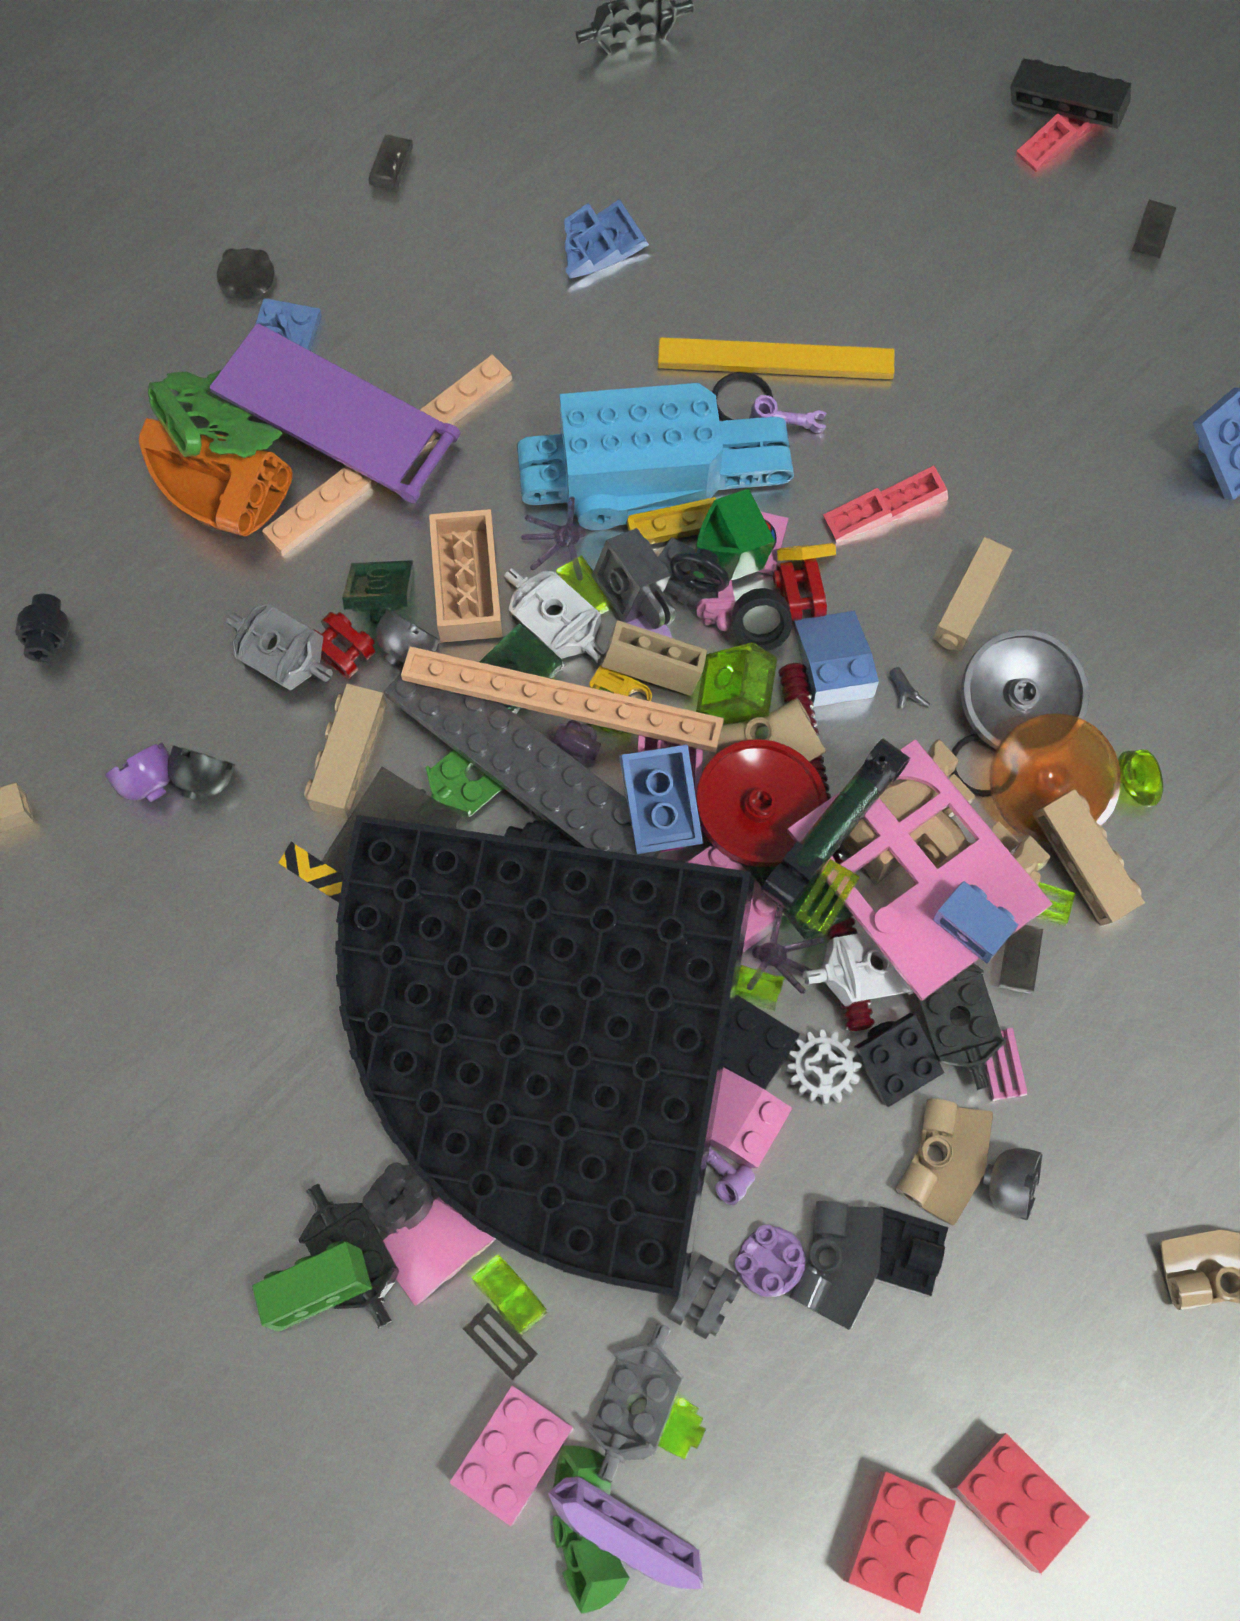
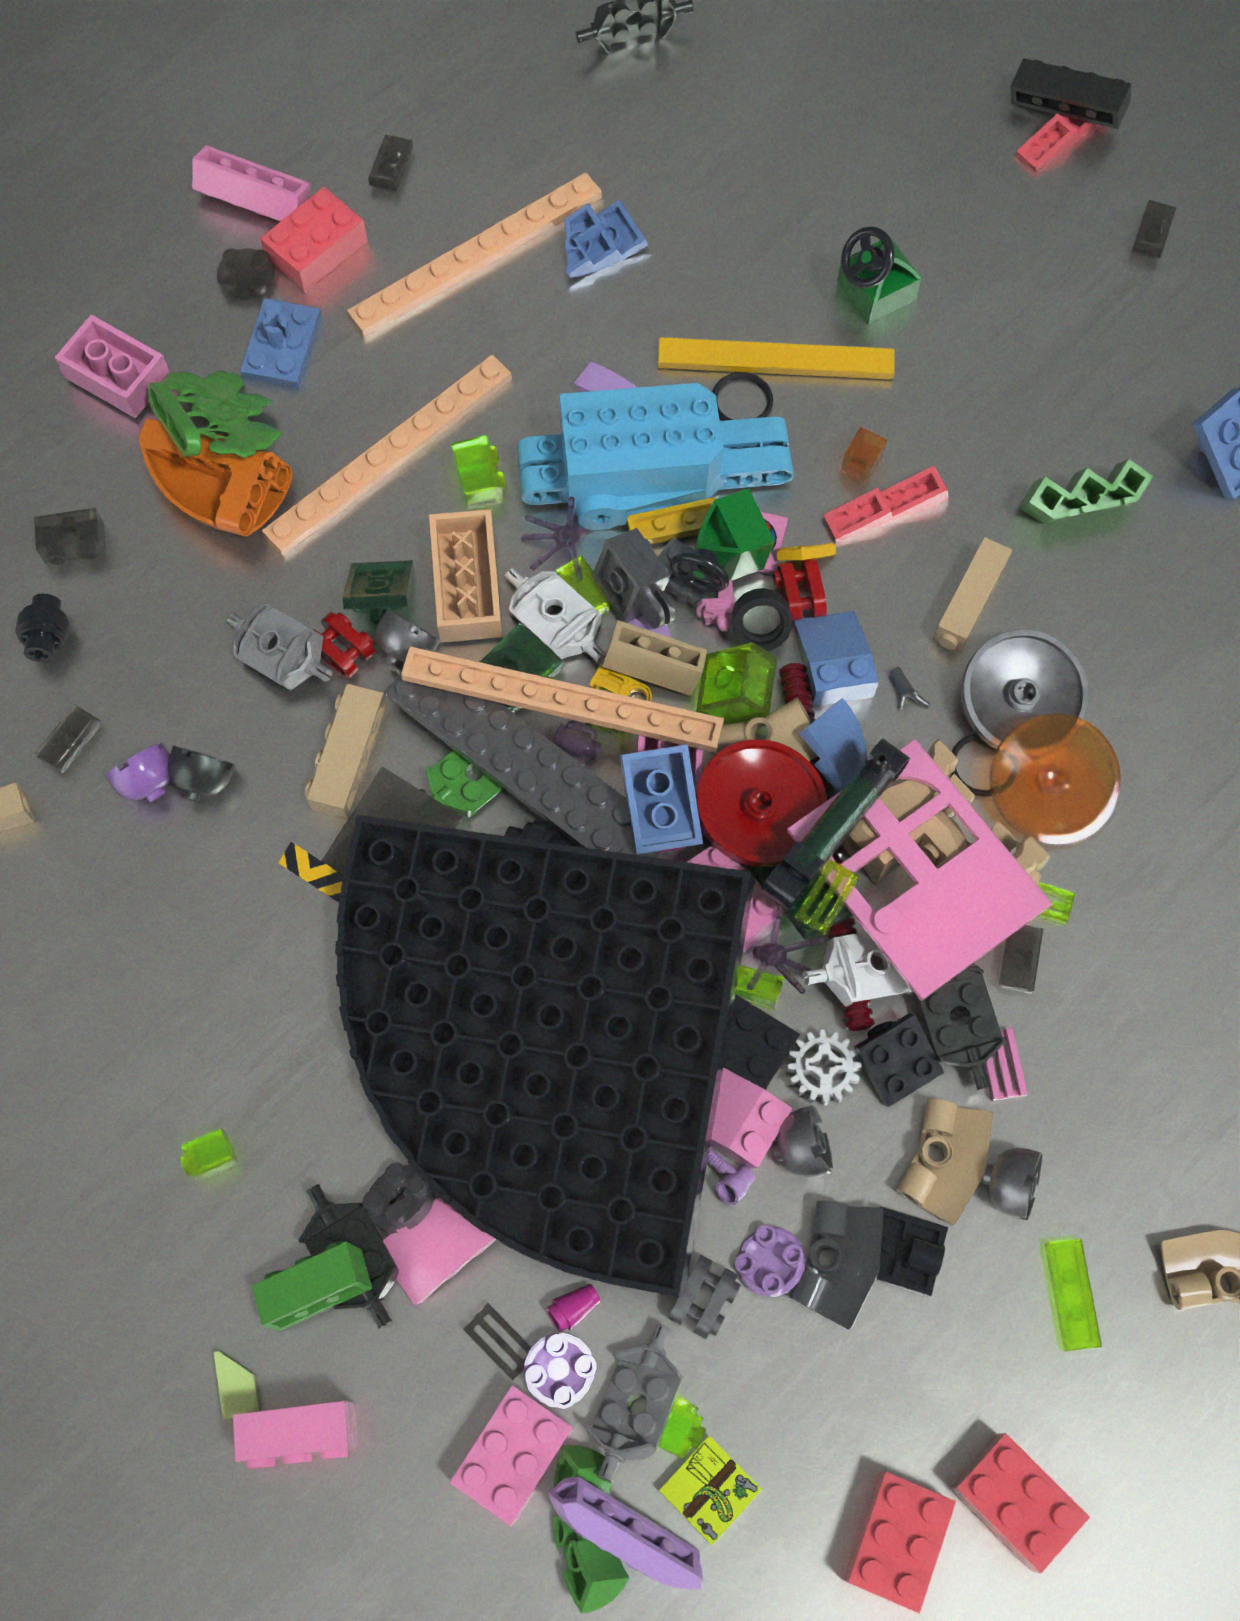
(68, 738): none -> clear smoke plate
(70, 536): none -> clear smoke brick
(111, 365): none -> bright pink brick
(208, 1156): none -> clear neon green brick
(236, 1387): none -> yellowish green tile
(247, 184): none -> bright pink brick
(295, 1434): none -> bright pink brick
(314, 239): none -> coral brick
(332, 410): medium lavender flag -> none
(473, 255): none -> light nougat plate
(478, 472): none -> clear neon green brick
(510, 1295): clear neon green slope -> none
(559, 1370): none -> dish
(572, 1307): none -> dark pink cone
(600, 378): none -> lavender slope
(710, 1490): none -> neon yellow tile
(766, 407): lavender brick -> none
(803, 1144): none -> flat silver cylinder
(838, 743): none -> medium blue slope
(863, 454): none -> clear orange brick
(877, 276): none -> green piece
(976, 921): medium blue brick -> none
(1073, 1295): none -> clear neon green tile
(1086, 493): none -> bright green brick
(1089, 857): tan brick -> none
(1141, 776): clear neon green hat -> none

